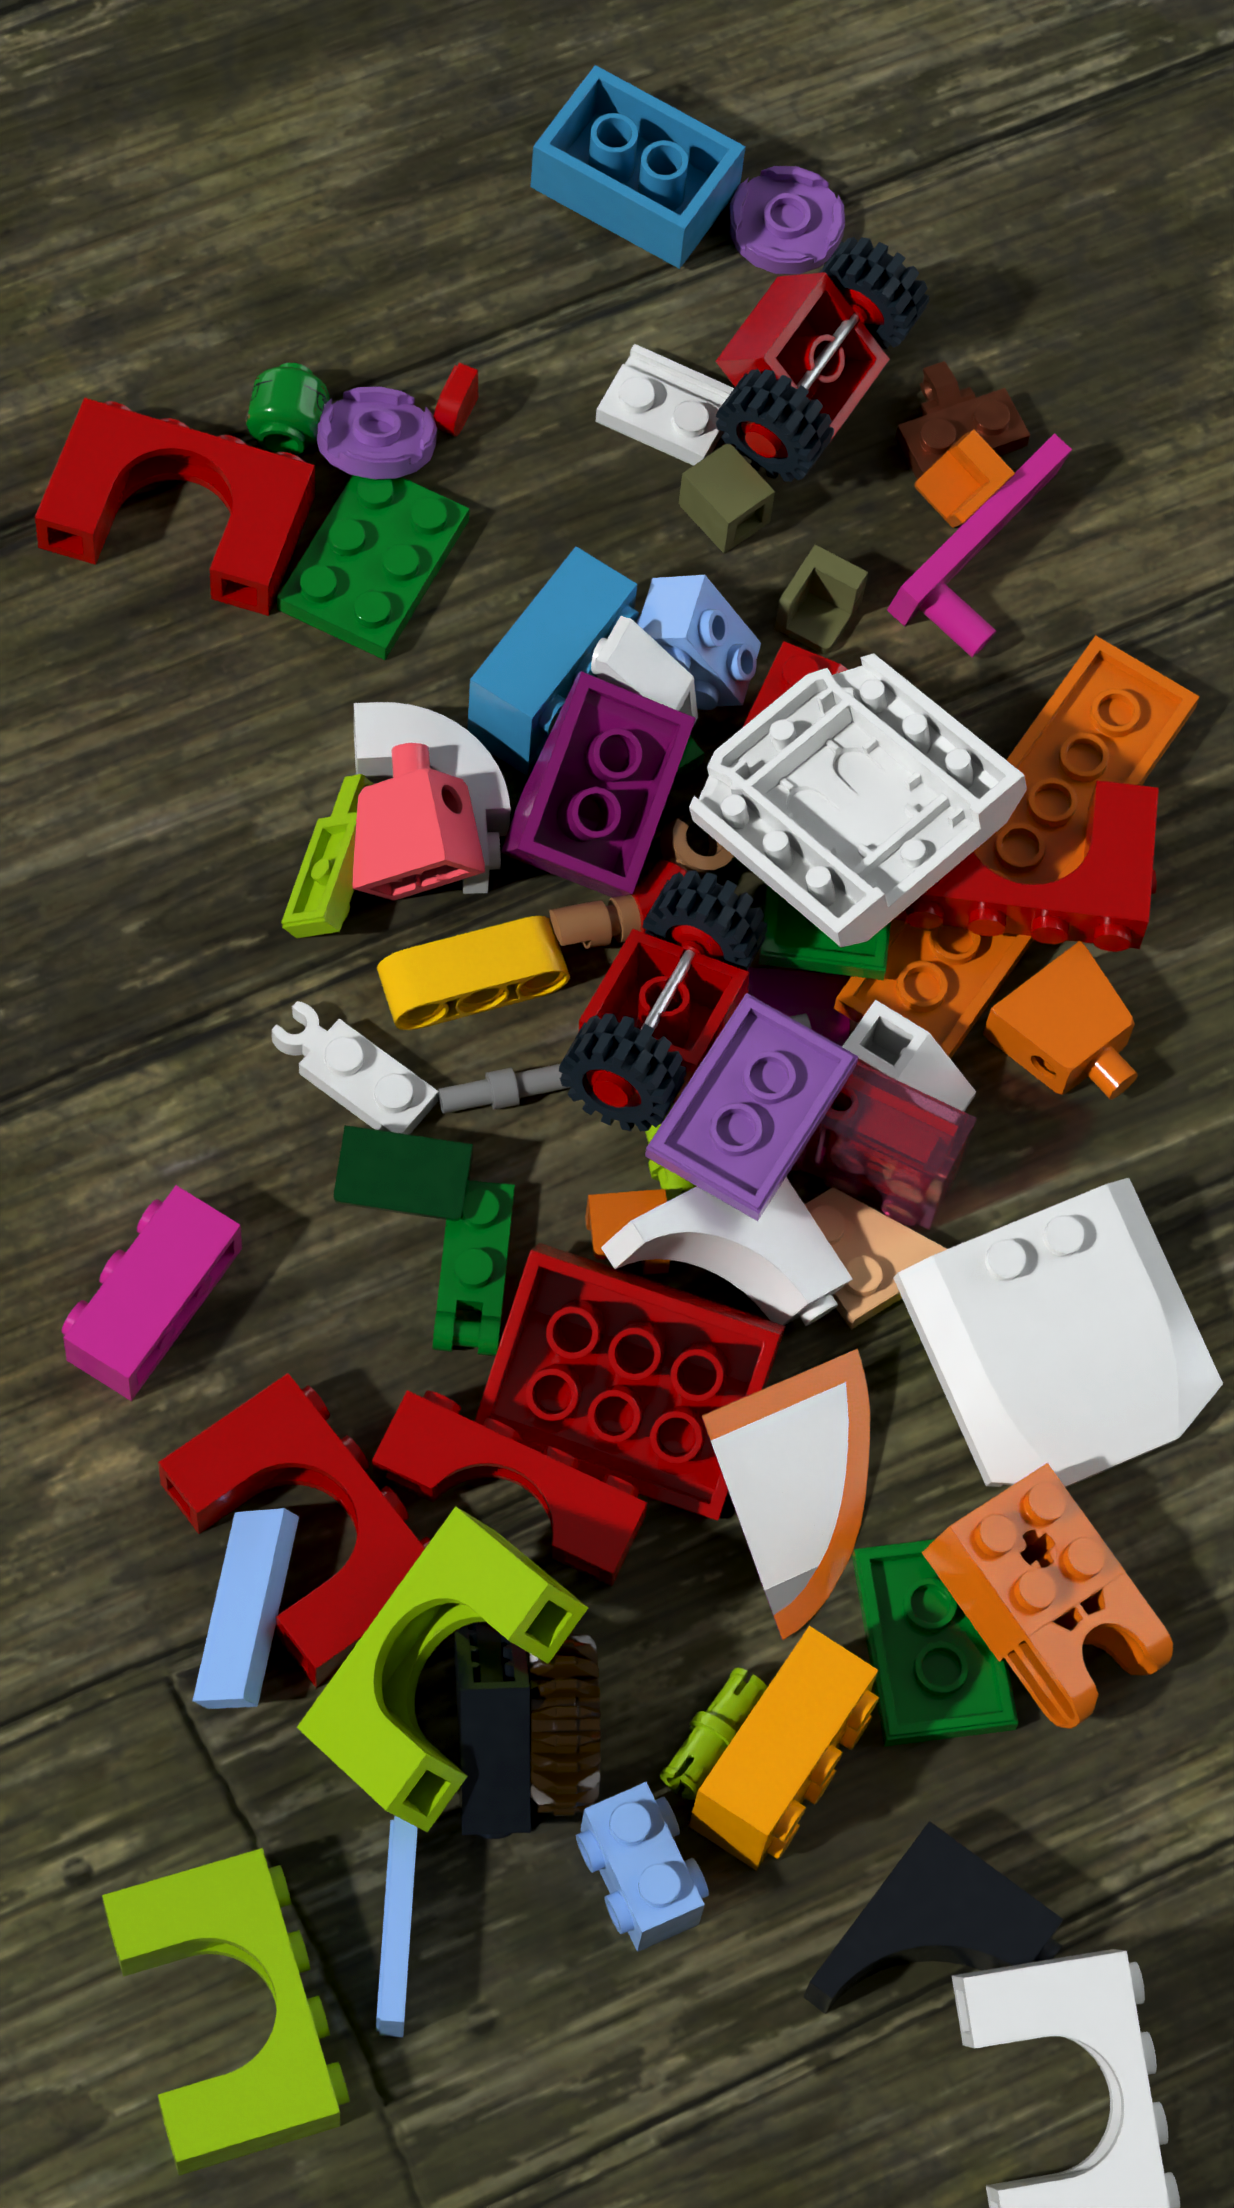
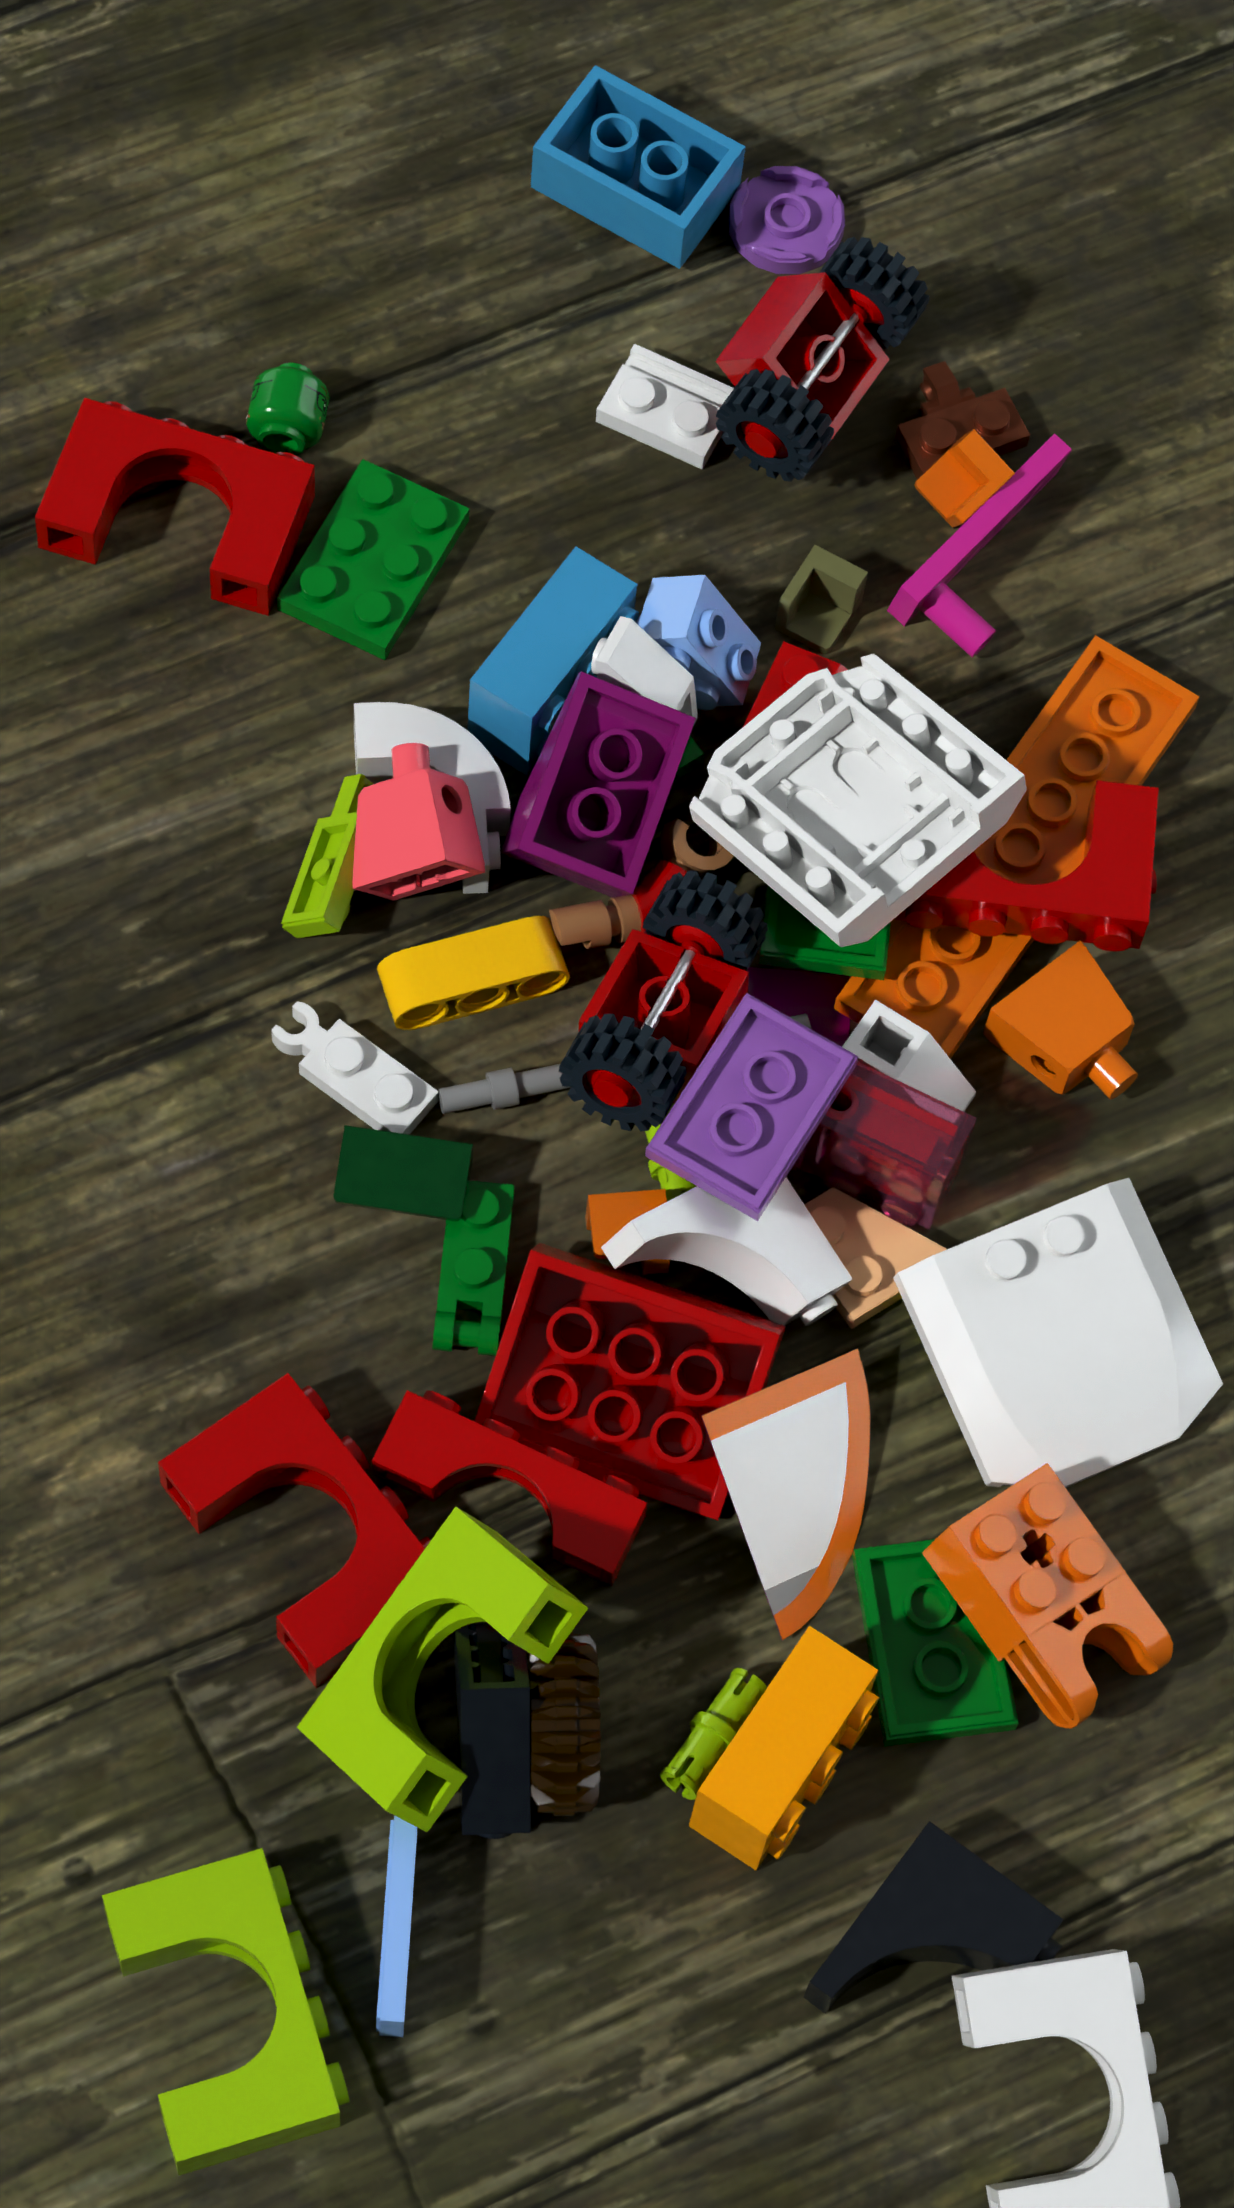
(151, 1291): dark pink brick -> none
(246, 1609): light blue tile -> none
(376, 433): medium lavender tile -> none
(457, 400): red tile -> none
(647, 1879): light blue brick -> none
(726, 497): olive panel -> none

